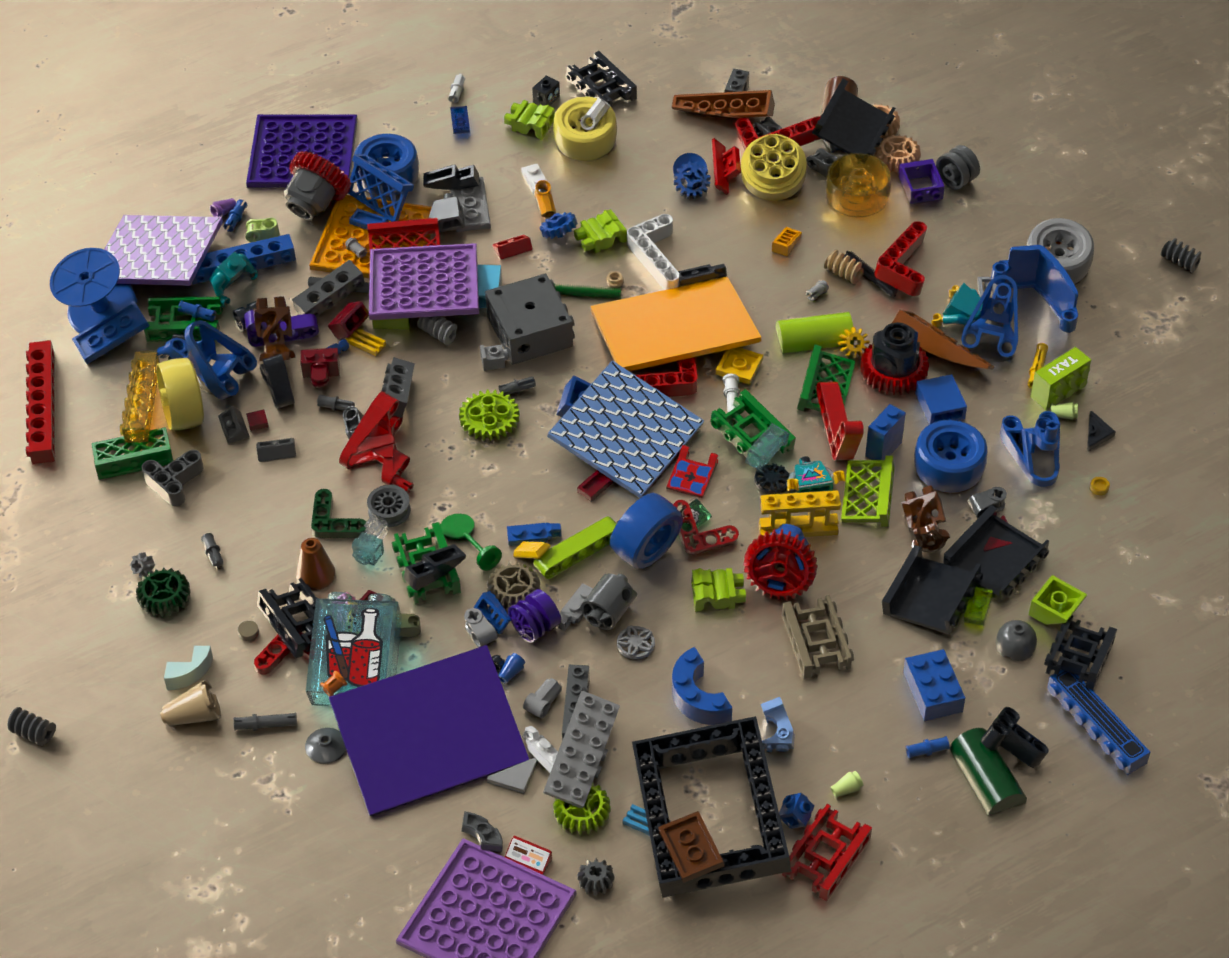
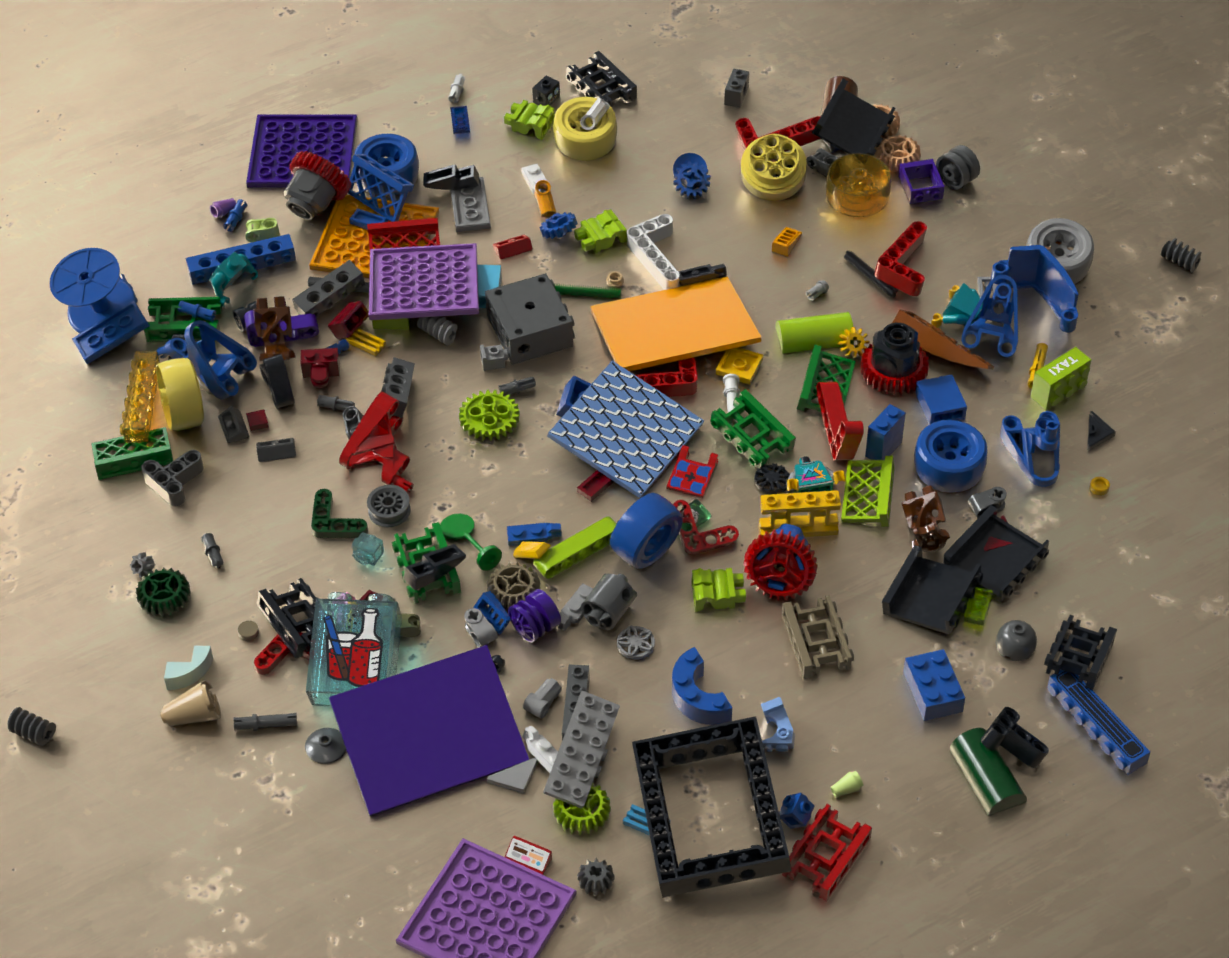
(41, 402): red brick -> none
(162, 248): tile -> none
(314, 565): dark orange cone -> none
(333, 684): orange bush -> none
(353, 245): light grey pin -> none
(376, 527): clear gear -> none
(448, 212): torso -> none
(485, 833): dark grey tile -> none
(511, 667): blue cone -> none
(691, 846): reddish brown plate -> none
(726, 165): red bracket -> none
(727, 104): dark orange wedge -> none
(766, 126): dark grey piece -> none
(767, 446): clear light blue window -> none
(844, 267): tan piece -> none
(927, 747): blue pin -> none
(1055, 602): lime slope -> none
(1066, 410): yellowish green cone -> none

